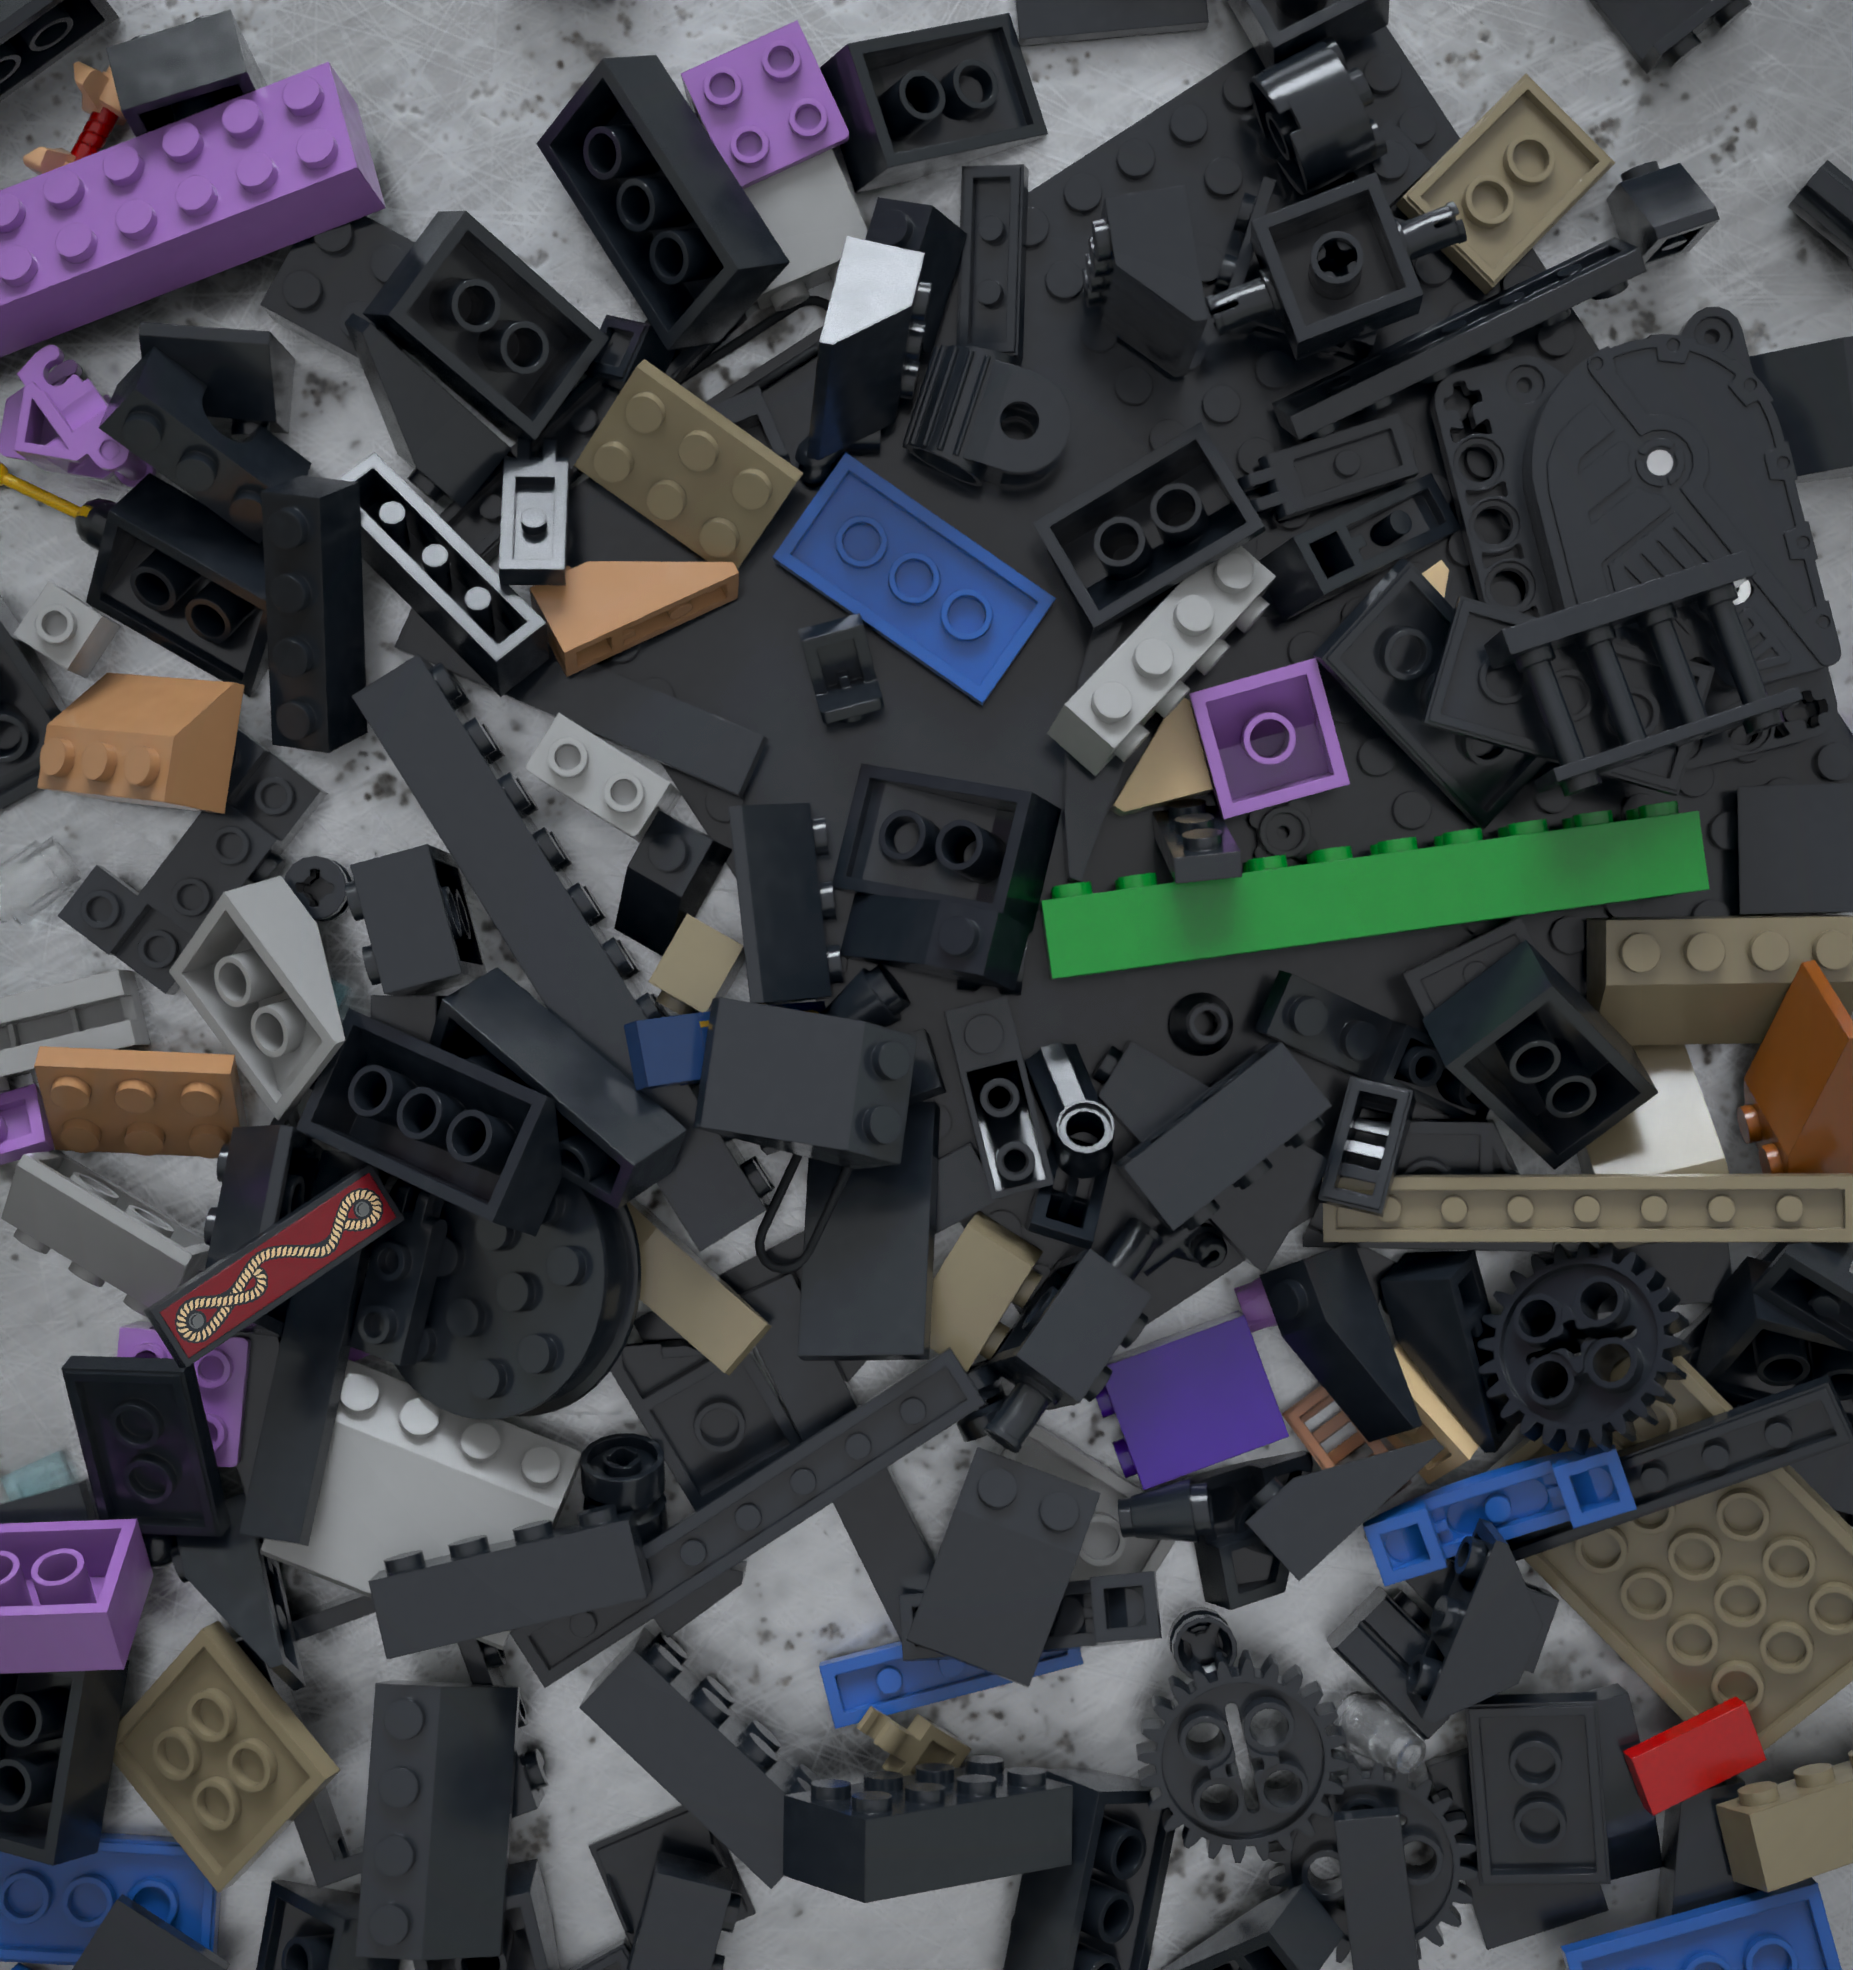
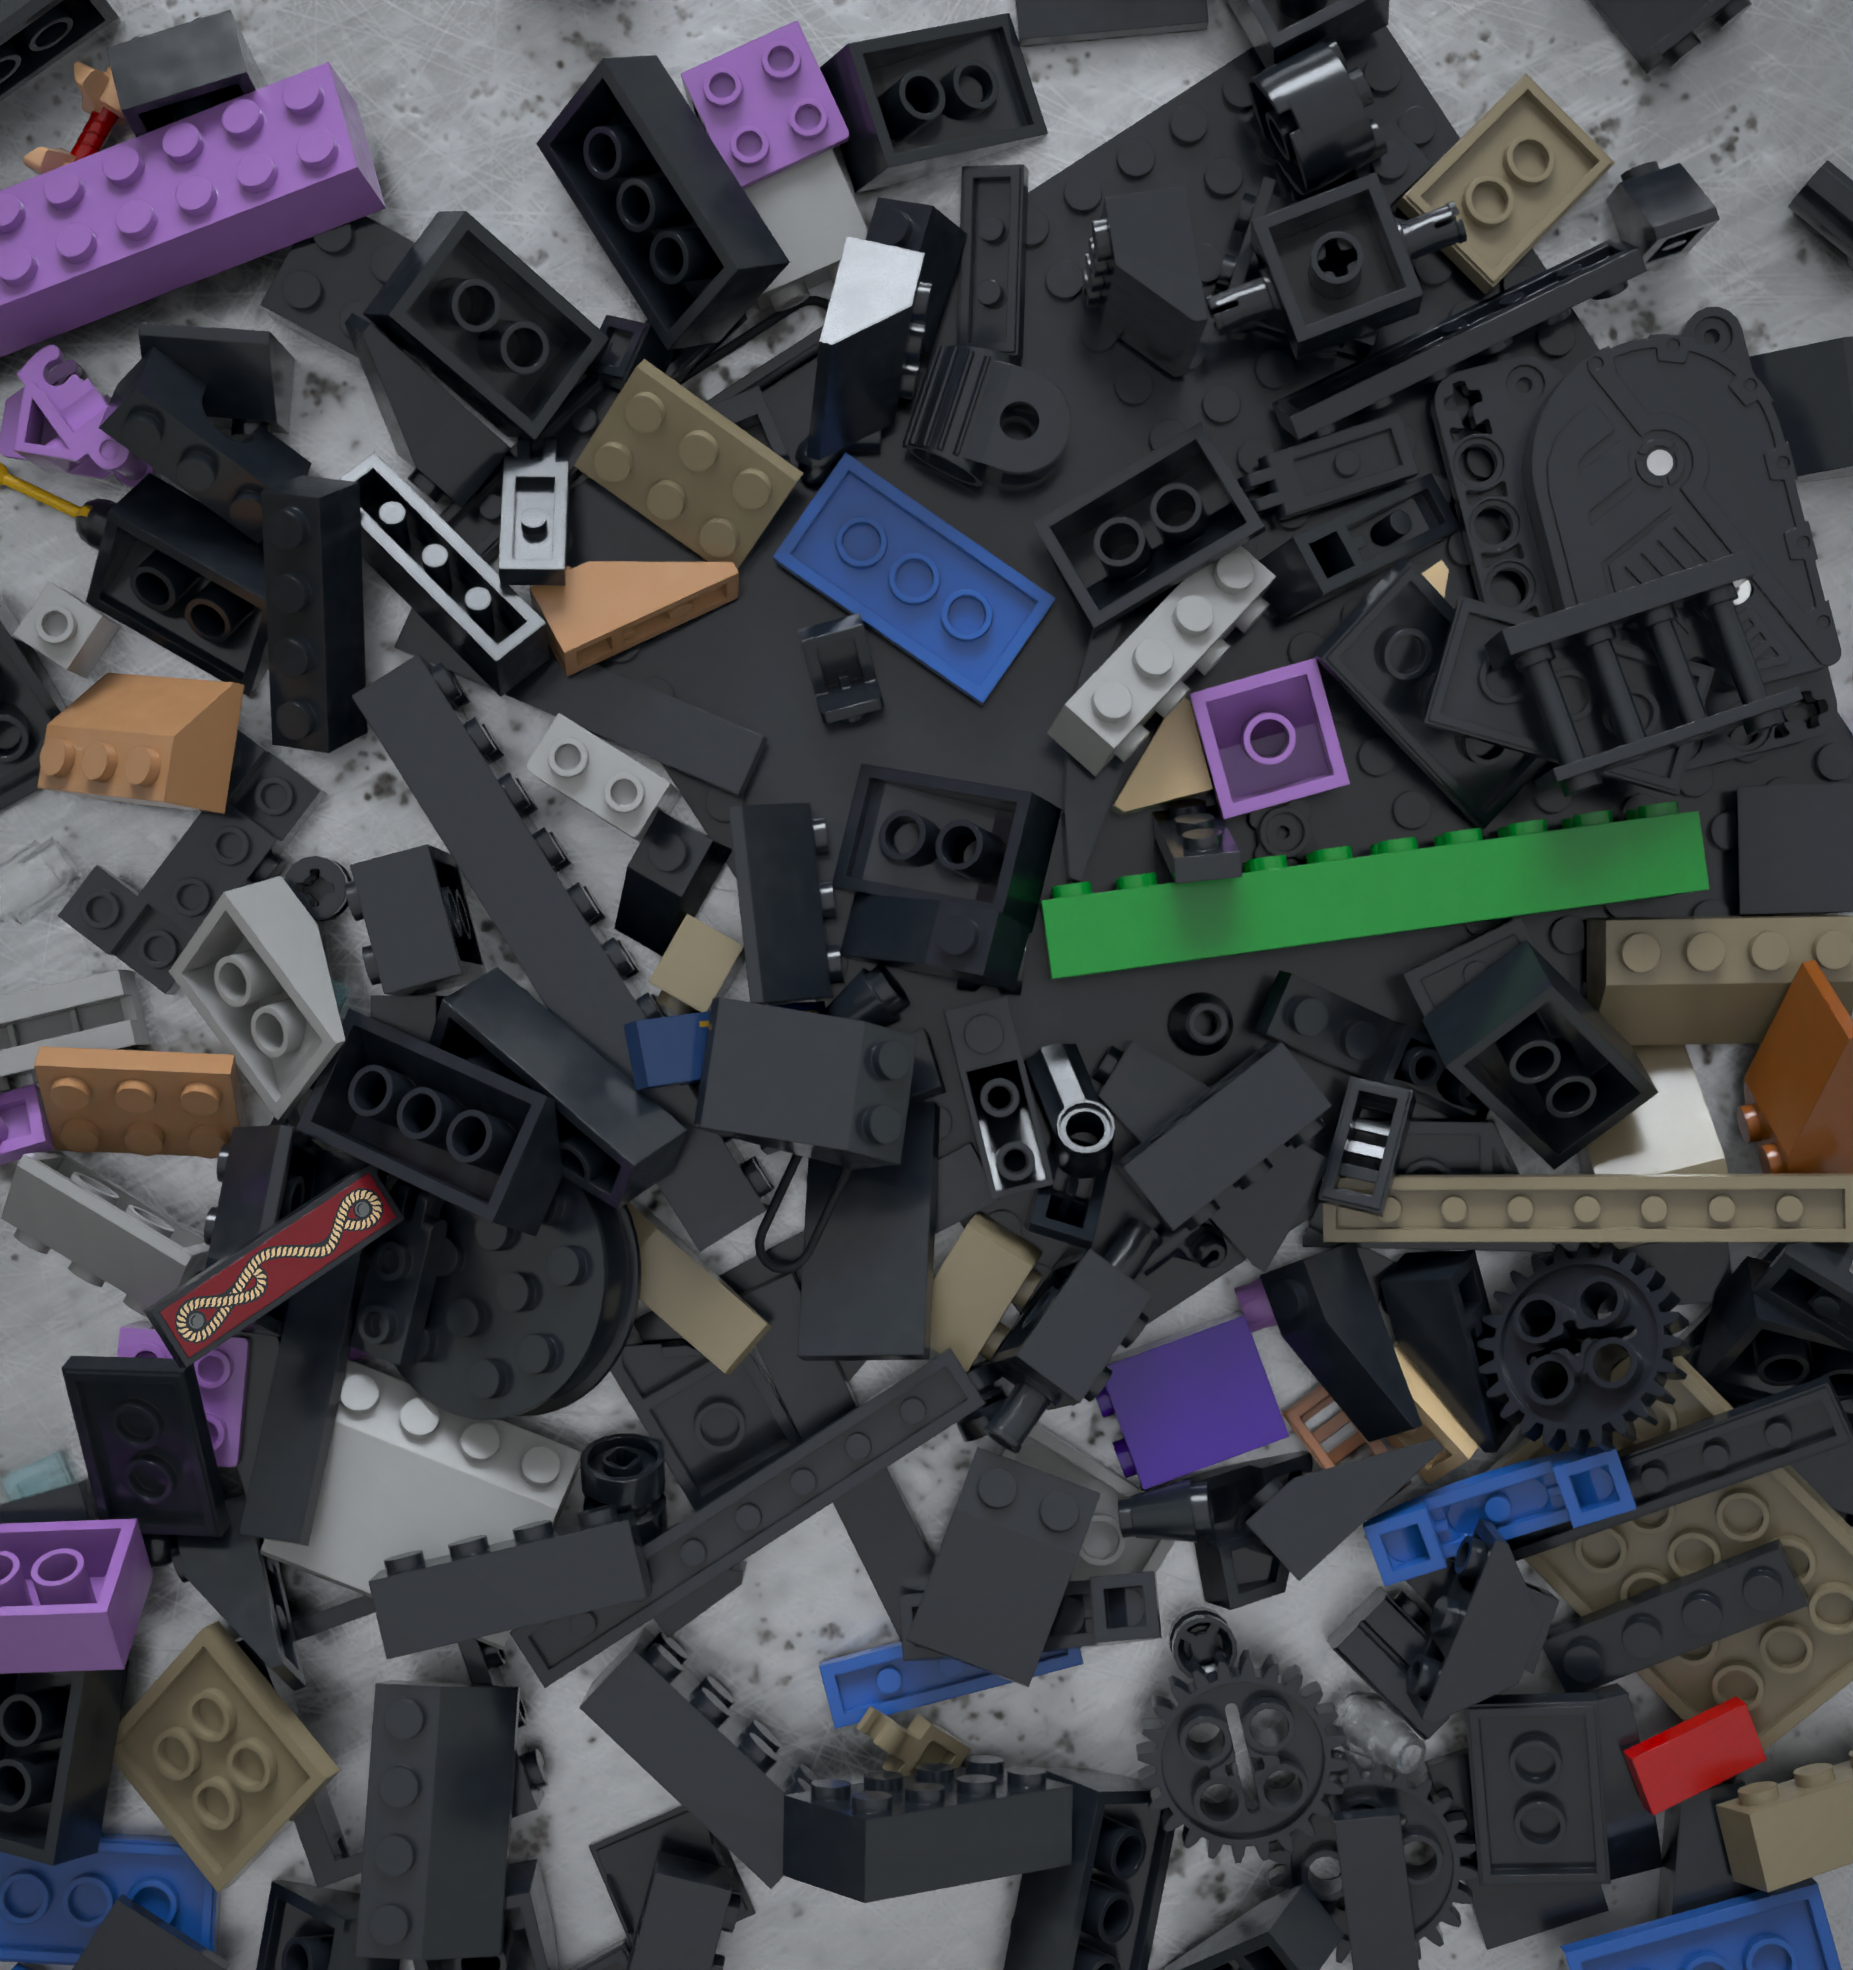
(1675, 1618): none -> black plate

